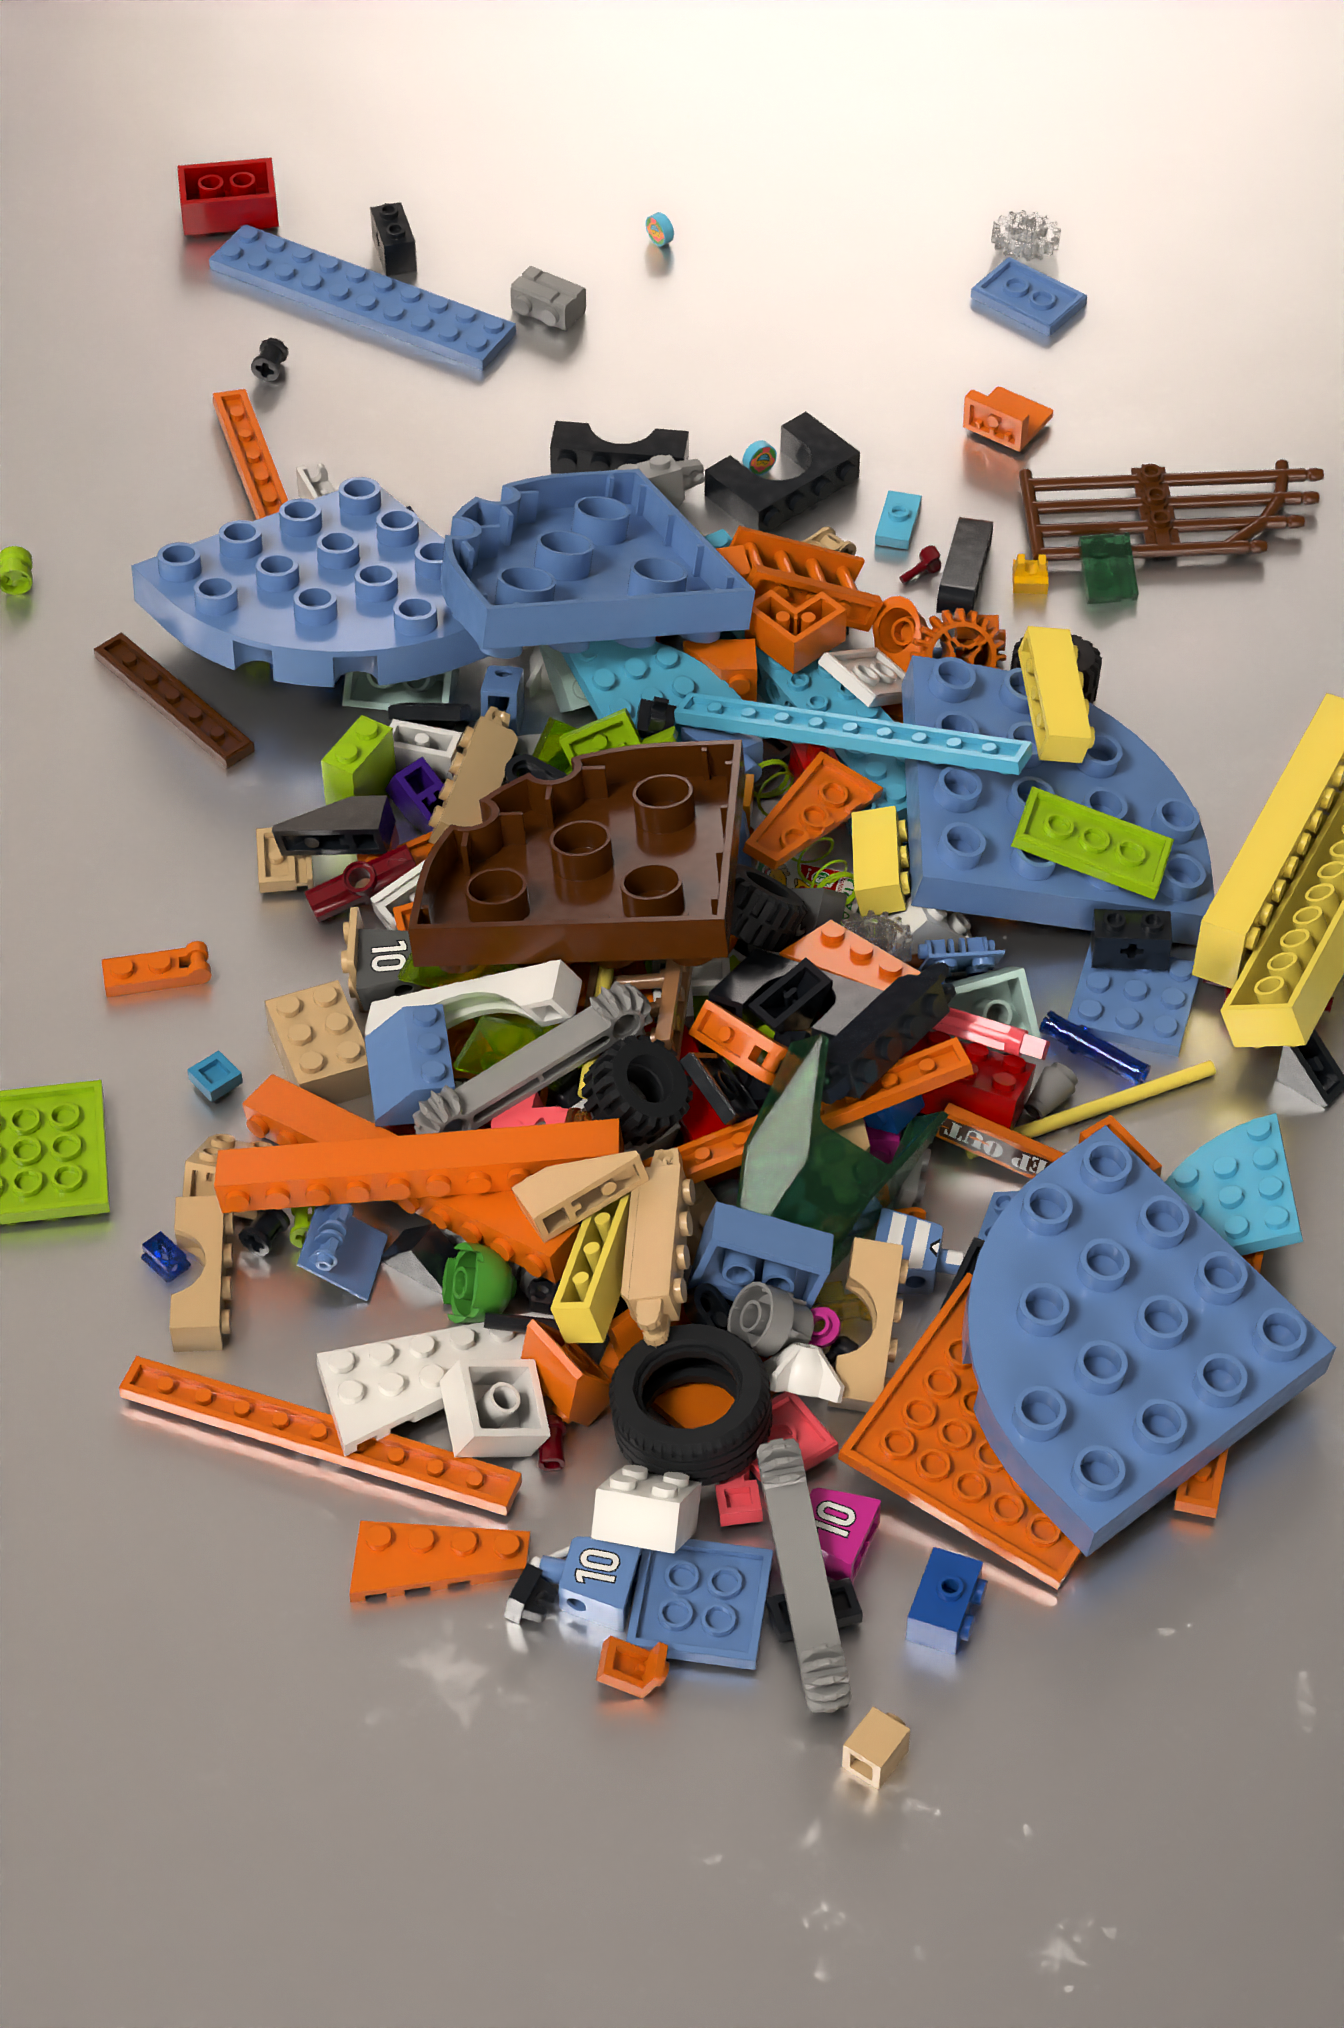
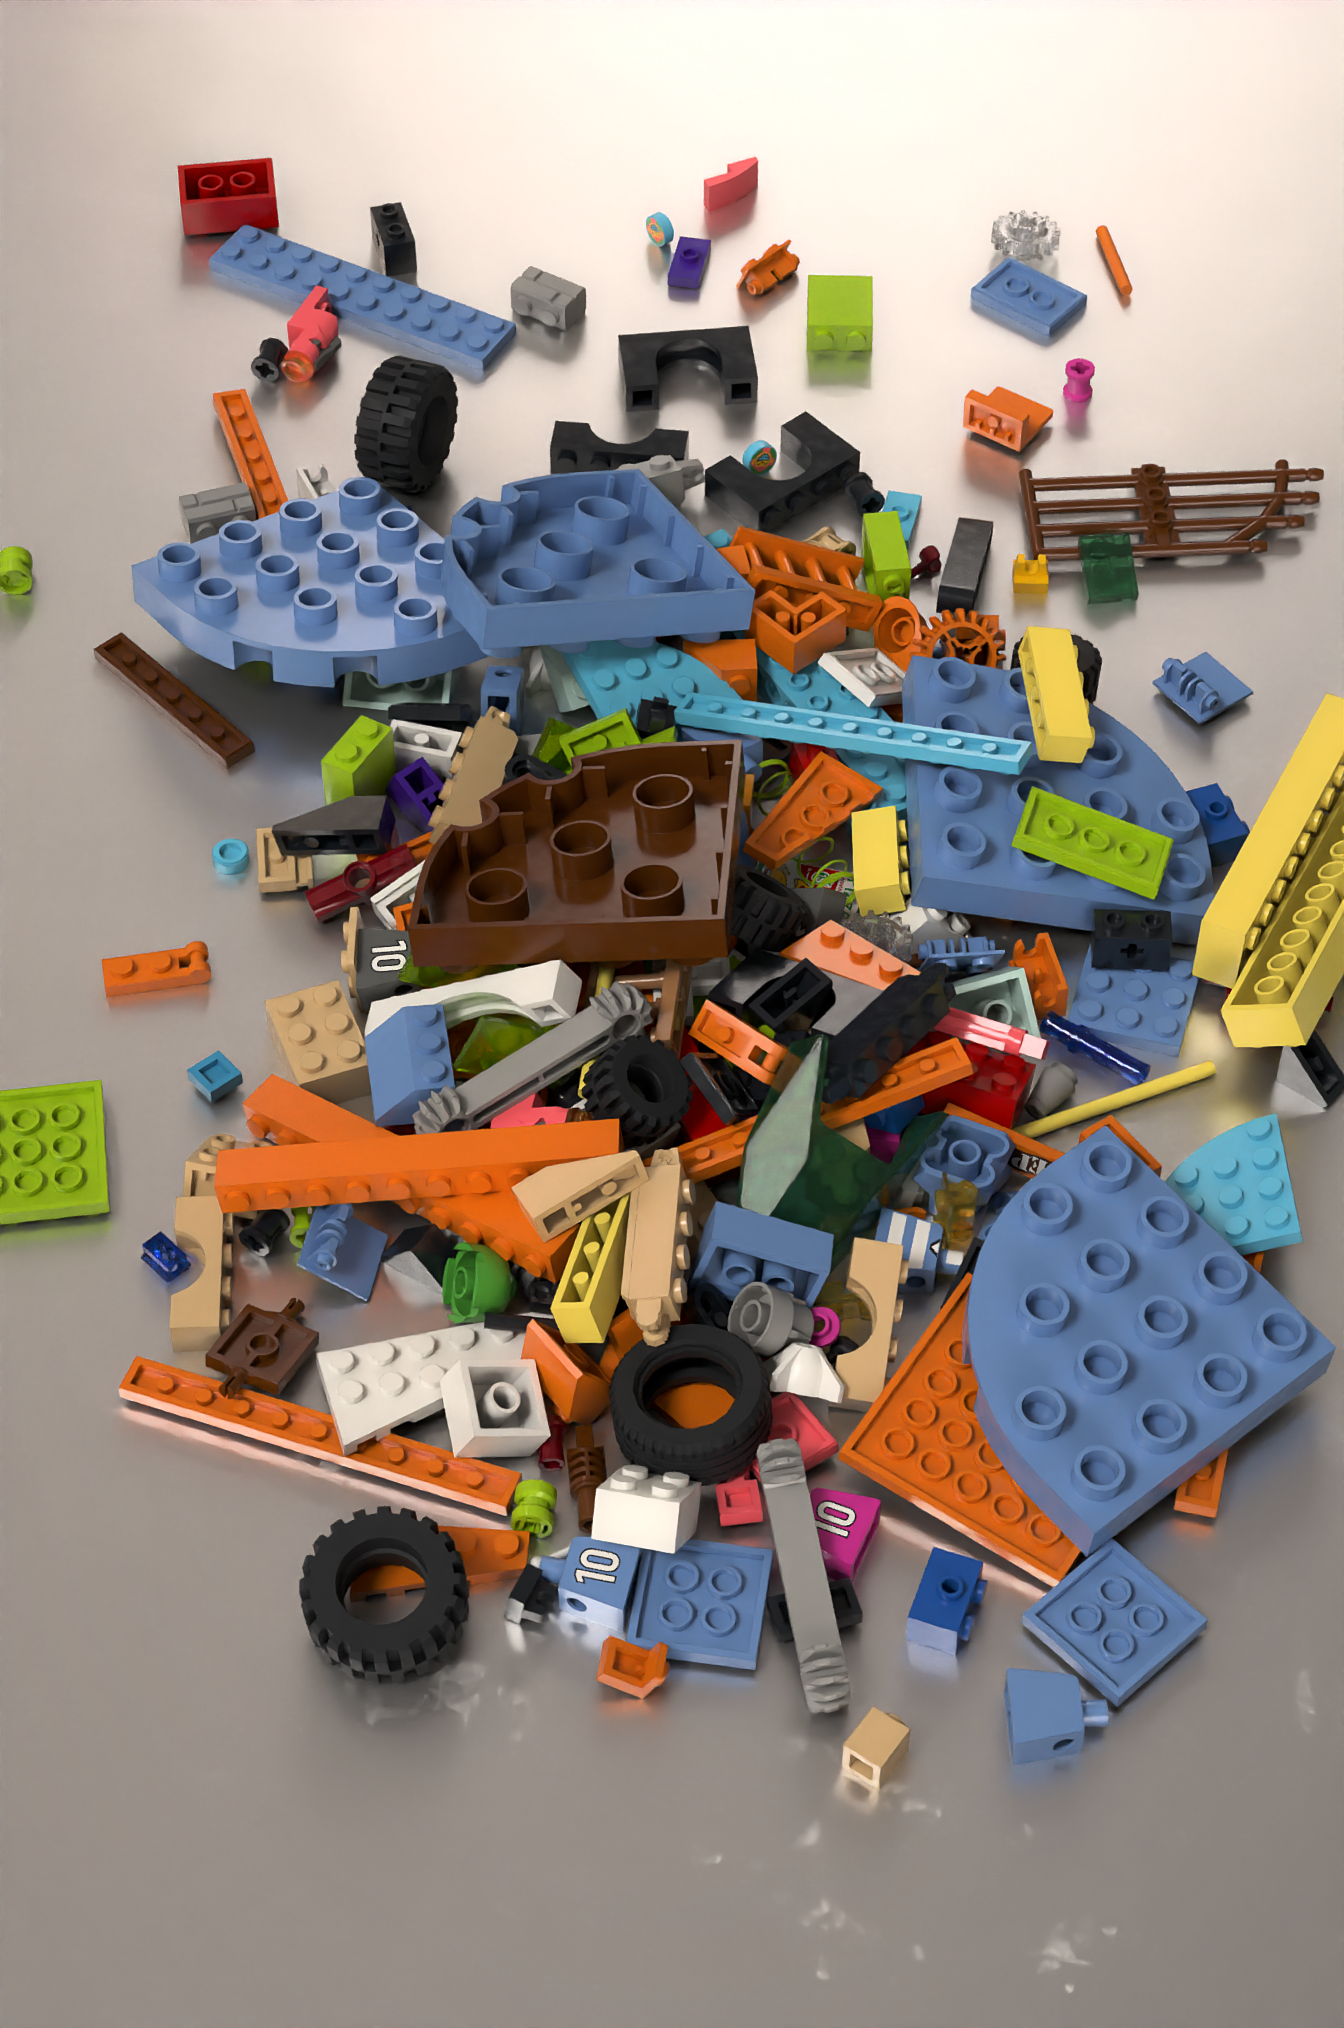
(211, 509): none -> light grey brick
(230, 856): none -> medium azure tile
(262, 1349): none -> reddish brown plate
(311, 336): none -> coral plate
(376, 1542): none -> black tyre
(406, 423): none -> black tyre
(534, 1507): none -> lime wheel
(585, 1474): none -> reddish brown hinge
(689, 262): none -> dark purple plate
(722, 350): none -> black arch
(731, 186): none -> coral slope
(759, 273): none -> orange hinge
(839, 313): none -> lime brick
(861, 490): none -> black bush
(885, 556): none -> lime window
(955, 1210): none -> clear yellow hinge
(966, 1153): none -> medium blue piece
(1043, 975): none -> orange hinge
(1047, 1714): none -> medium blue torso
(1078, 384): none -> dark pink bush
(1114, 260): none -> orange bar
(1114, 1621): none -> medium blue plate
(1201, 686): none -> medium blue hinge
(1220, 823): none -> blue brick

